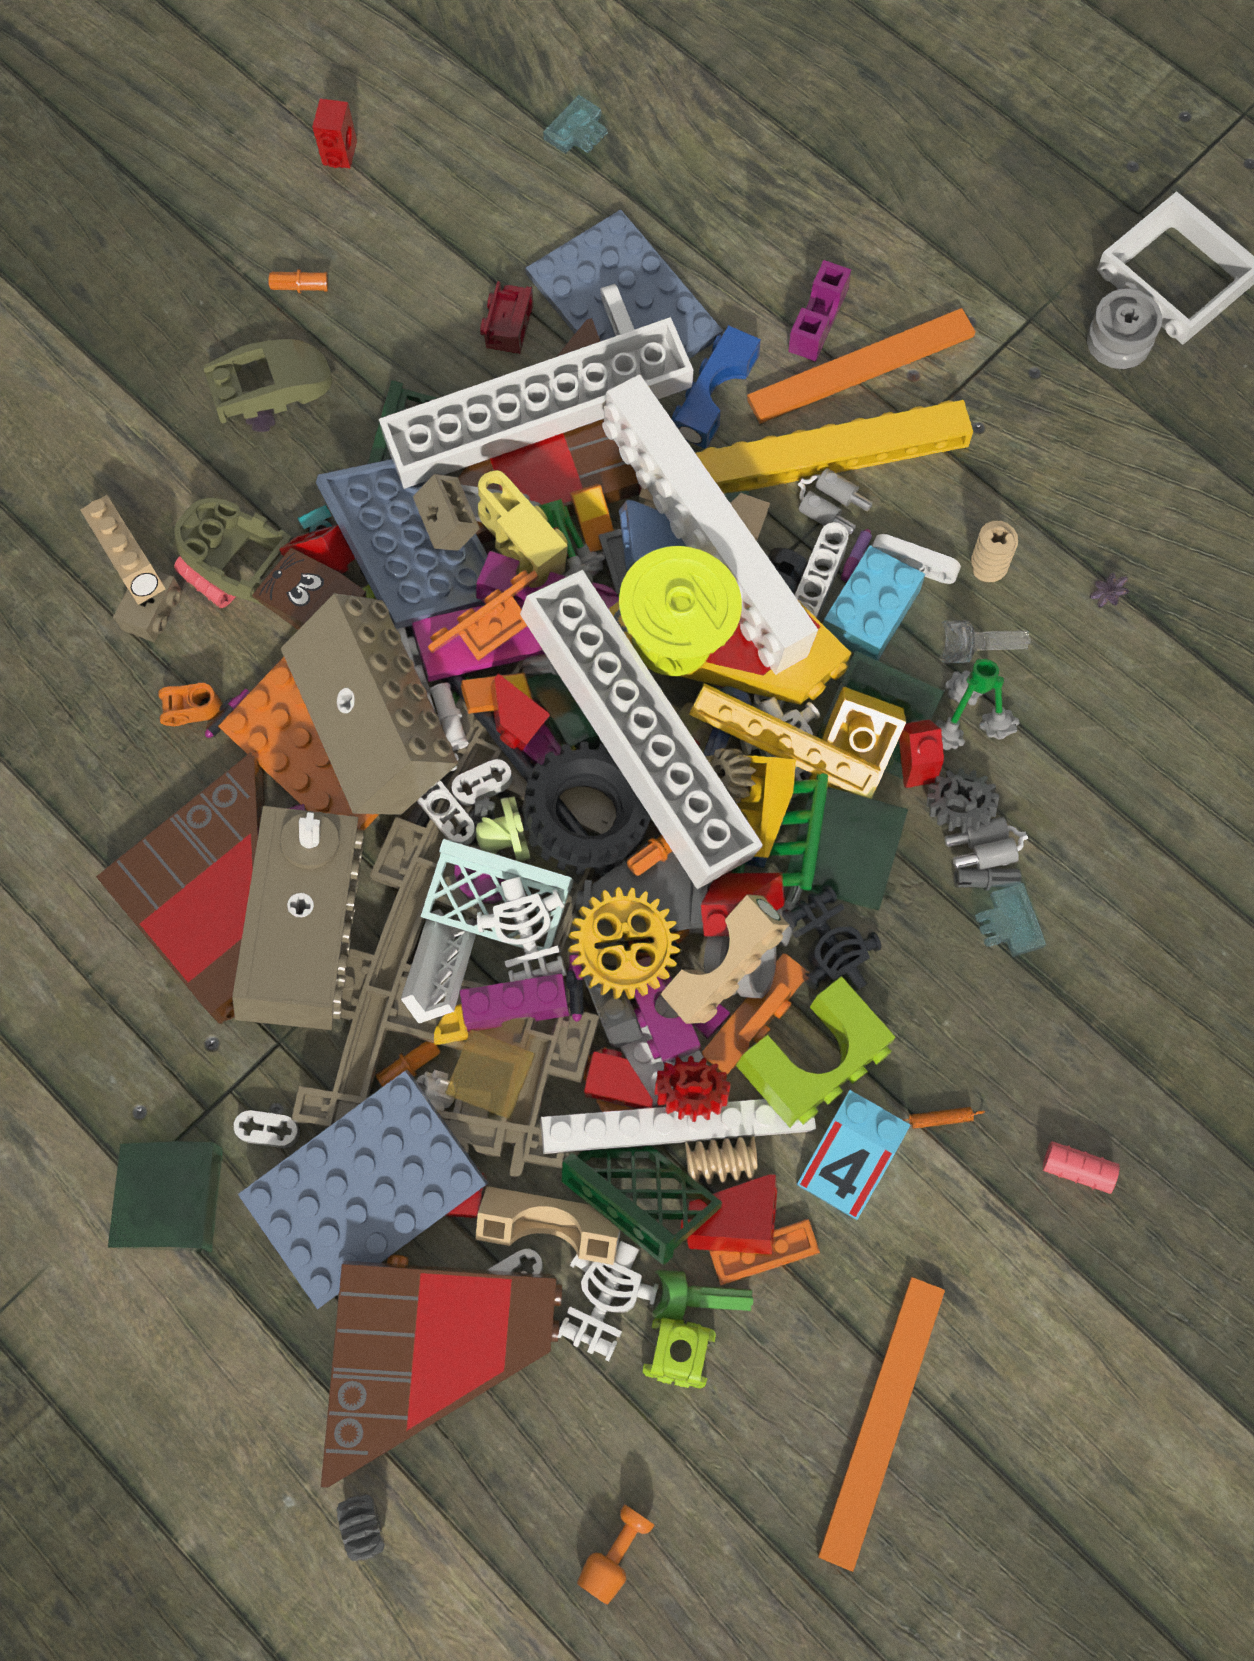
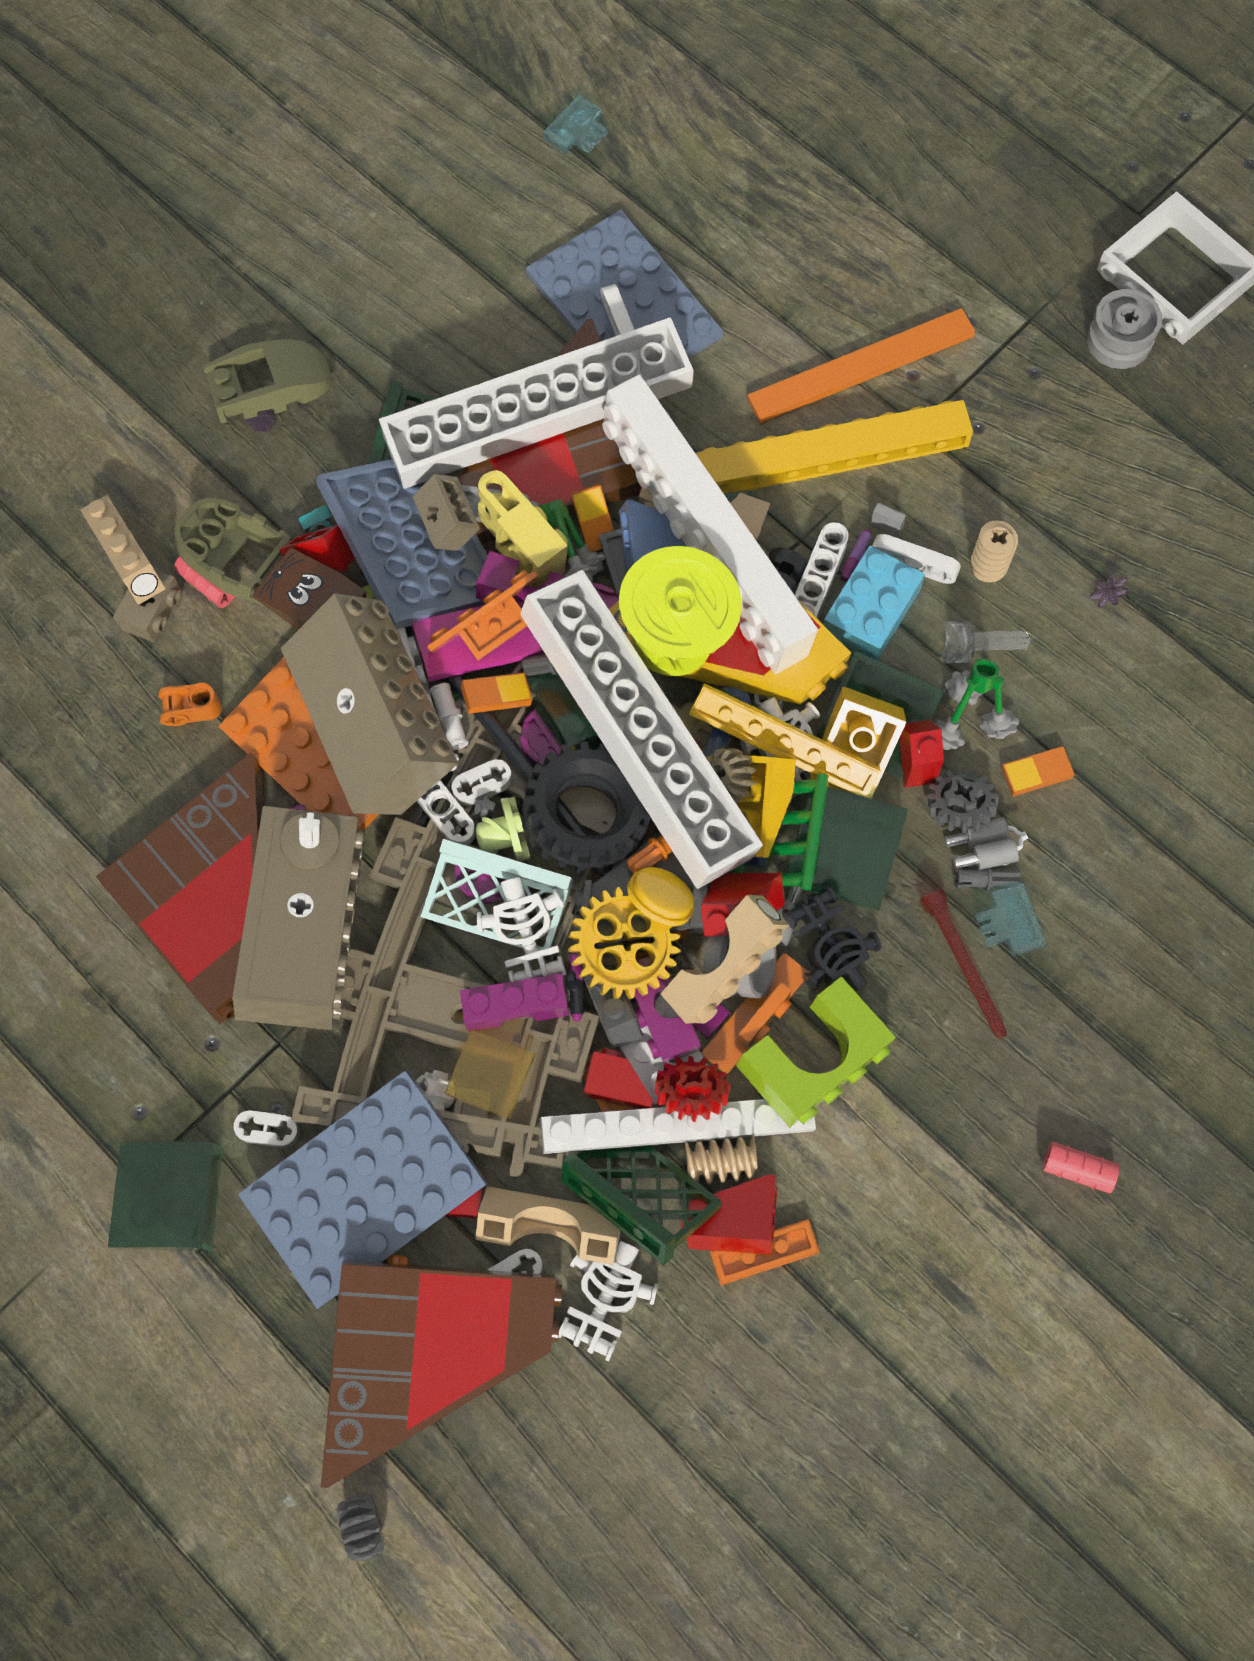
(225, 709): black piece -> none
(298, 281): orange axle -> none
(334, 133): red brick -> none
(410, 1062): orange axle -> none
(431, 968): white fence -> none
(451, 1027): yellow tile -> none
(507, 318): dark red hinge -> none
(515, 714): red slope -> none
(601, 1573): orange piece -> none
(661, 896): none -> yellow piece
(669, 1370): lime piece -> none
(678, 1295): bright green piece -> none
(731, 359): blue arch -> none
(823, 306): magenta arch -> none
(836, 488): light grey piece -> none
(853, 1154): medium azure slope -> none
(881, 1424): orange tile -> none
(888, 520): none -> light grey tile
(936, 906): none -> clear red piece
(942, 1117): orange piece -> none
(1037, 771): none -> orange tile

